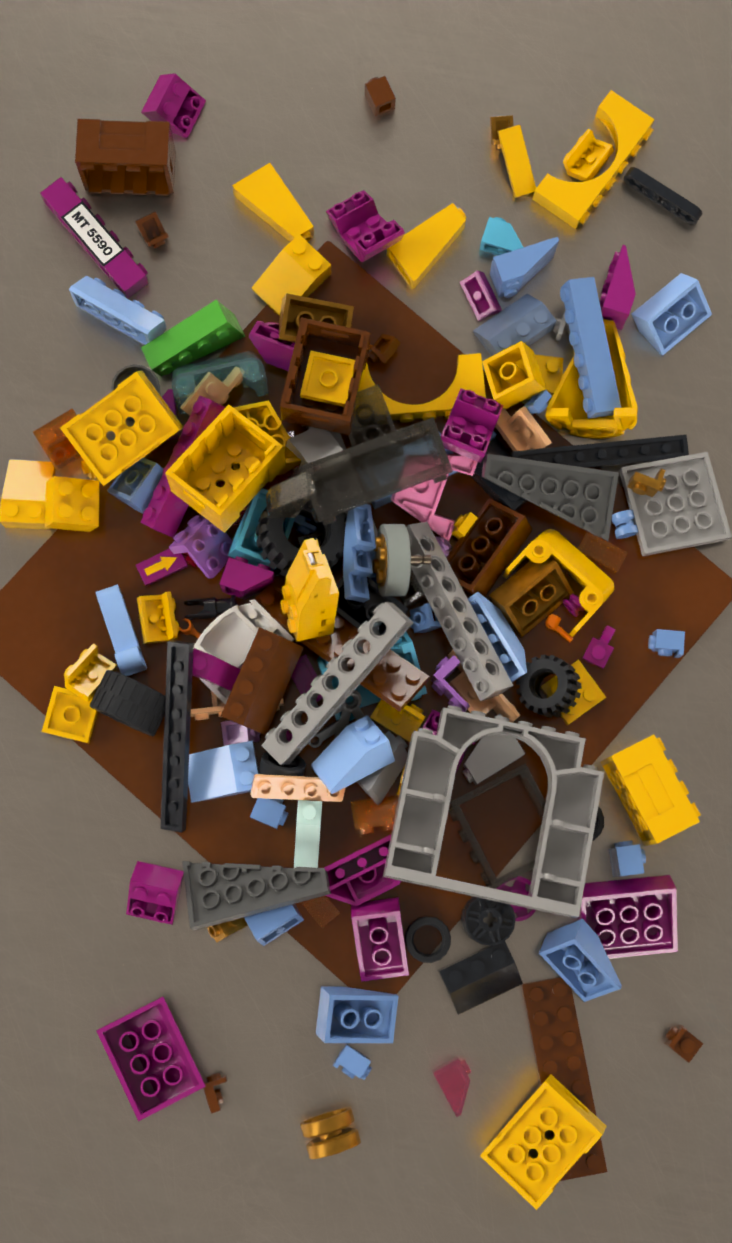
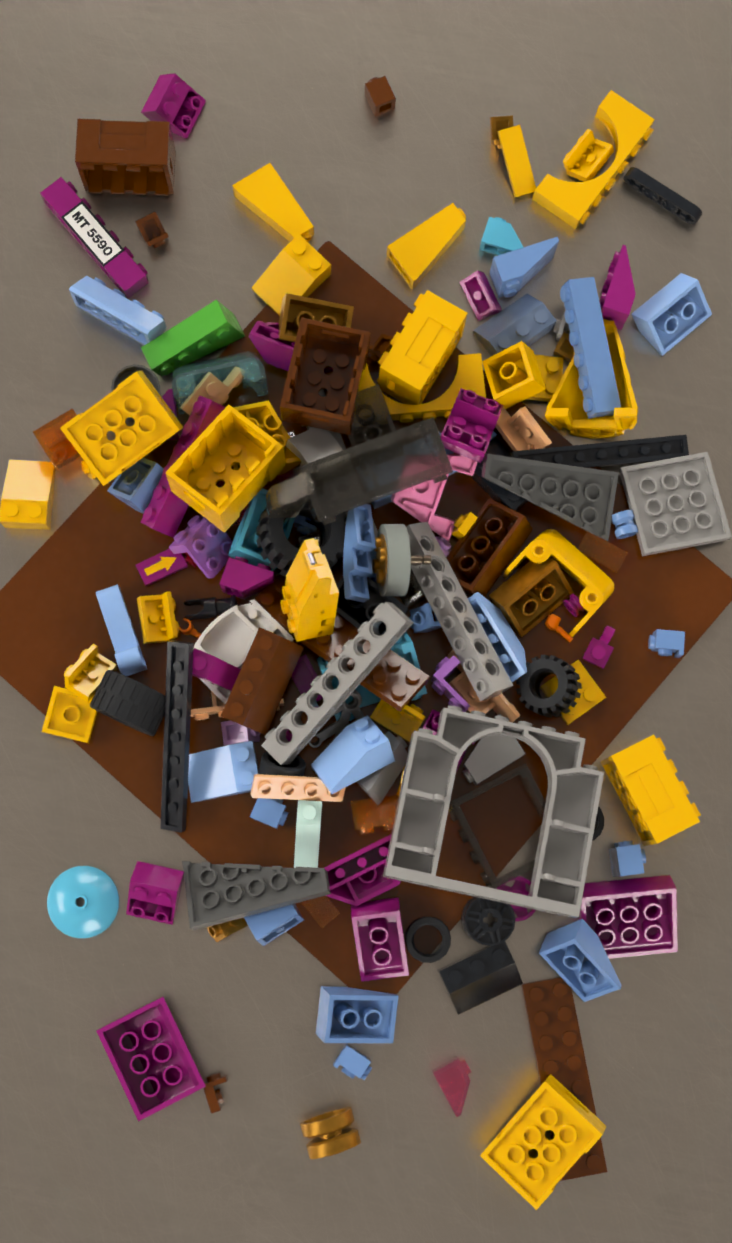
(72, 504): yellow brick -> none
(100, 902): none -> medium azure dish
(327, 378): yellow plate -> none
(363, 227): magenta slope -> none
(421, 349): none -> yellow container
(538, 402): medium blue plate -> none
(564, 348): none -> pearl gold plate
(646, 485): pearl gold bracket -> none
(683, 1042): reddish brown bracket -> none

